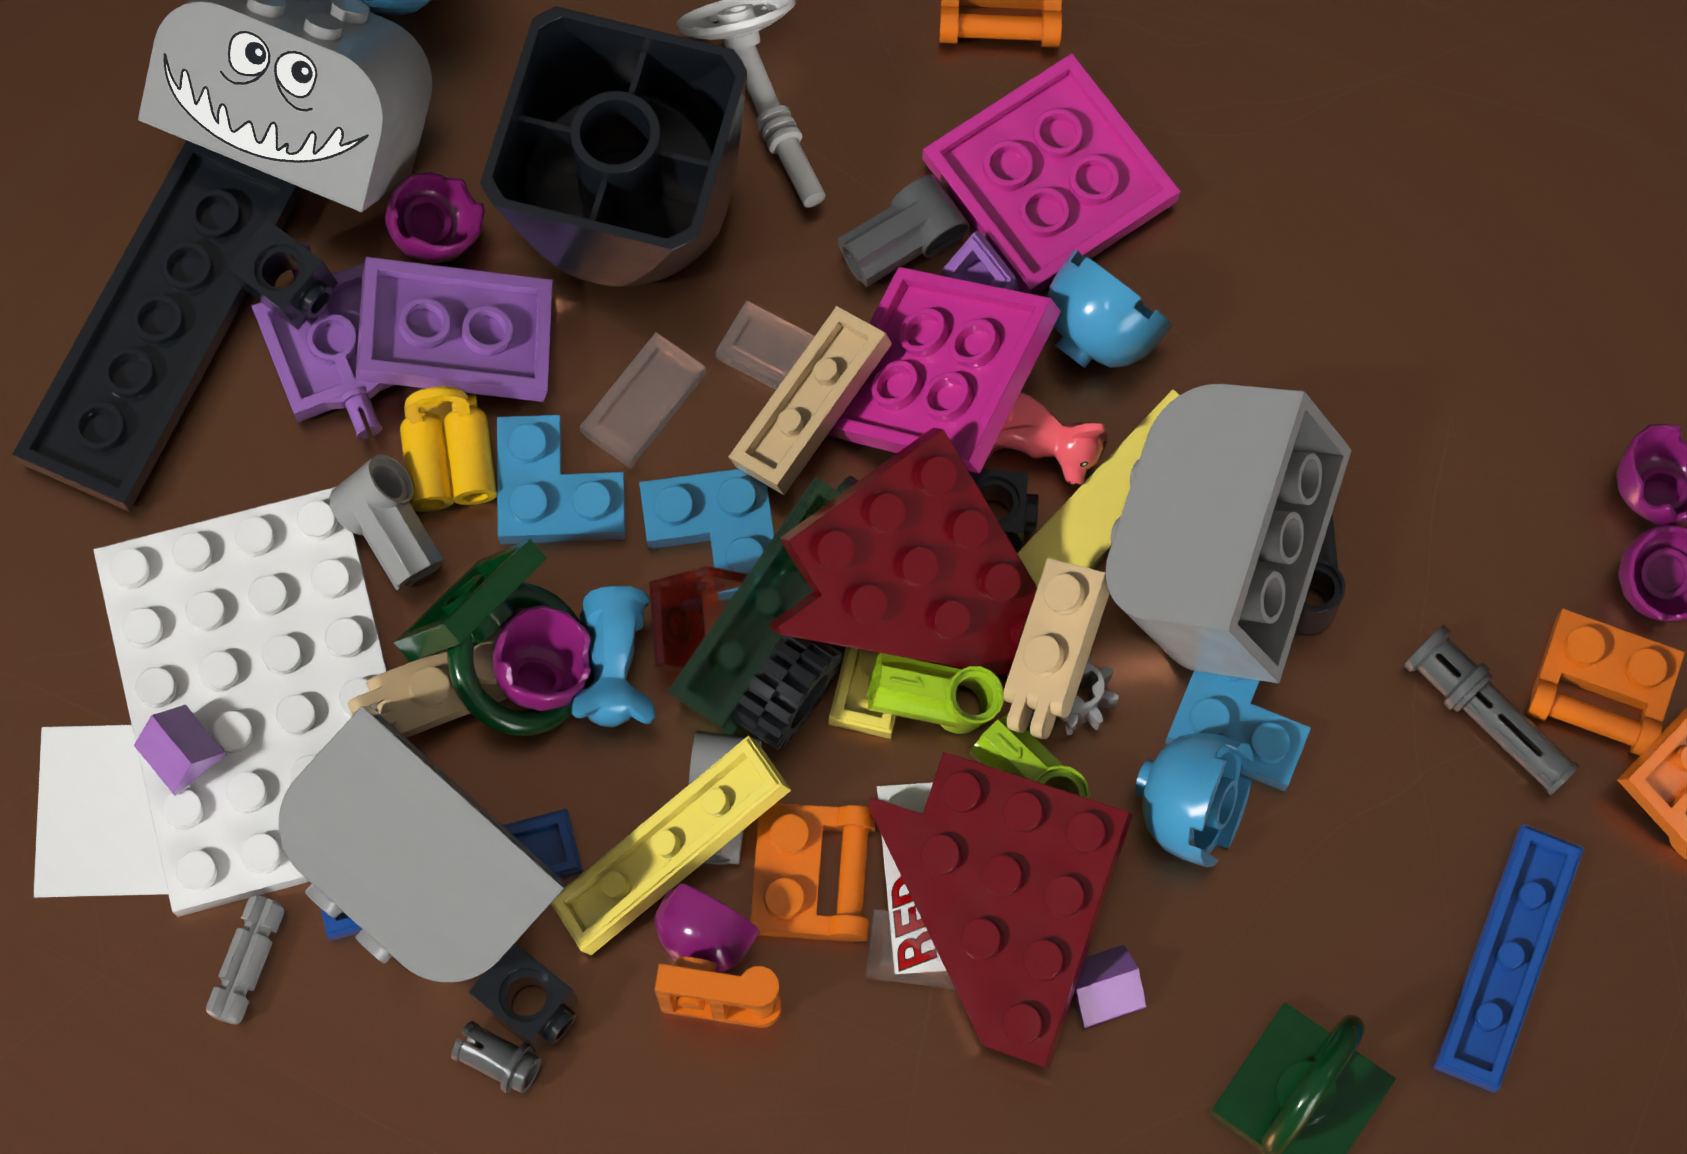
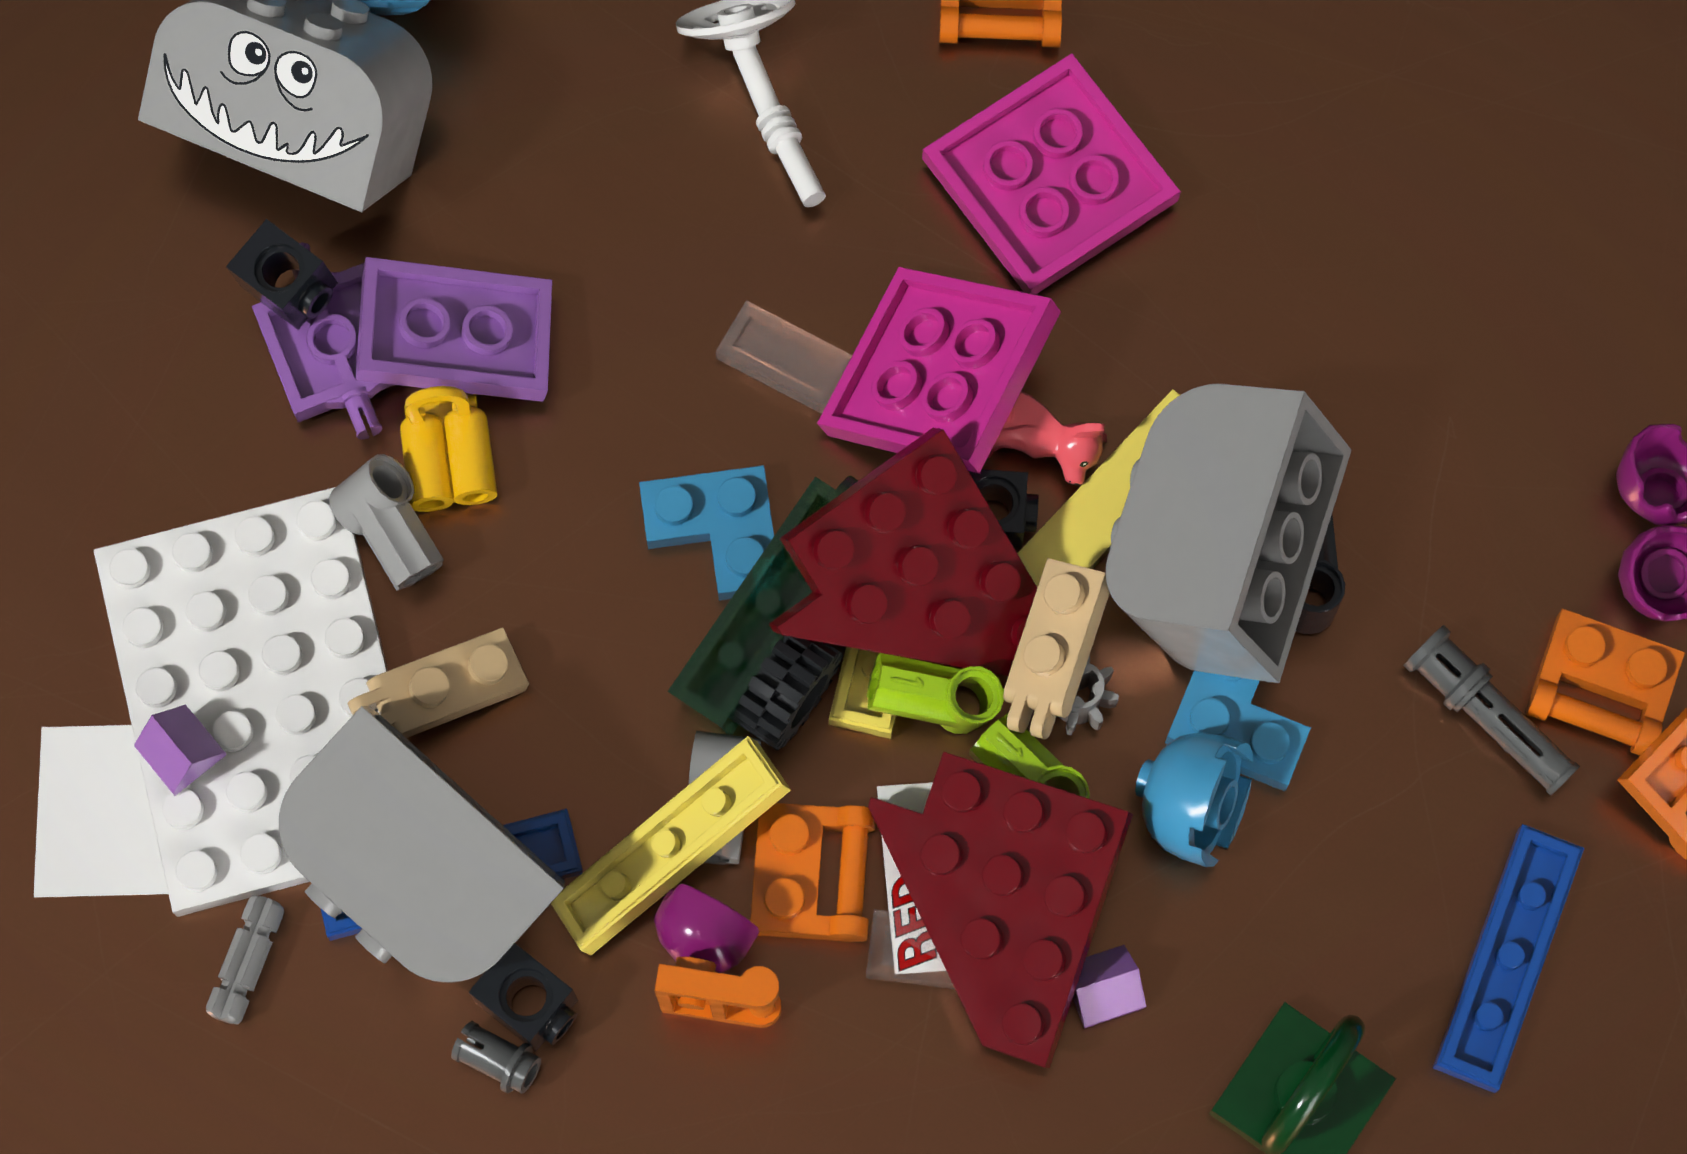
(153, 328): black plate -> none
(433, 217): magenta hair -> none
(471, 614): dark green tile -> none
(540, 500): dark azure plate -> none
(542, 658): magenta hair -> none
(611, 620): dark azure animal -> none
(617, 147): black piece -> none
(643, 400): clear tile -> none
(679, 614): clear red bracket -> none
(810, 400): tan plate -> none
(916, 223): dark grey piece -> none
(980, 264): medium lavender slope -> none
(1102, 316): dark azure cylinder -> none

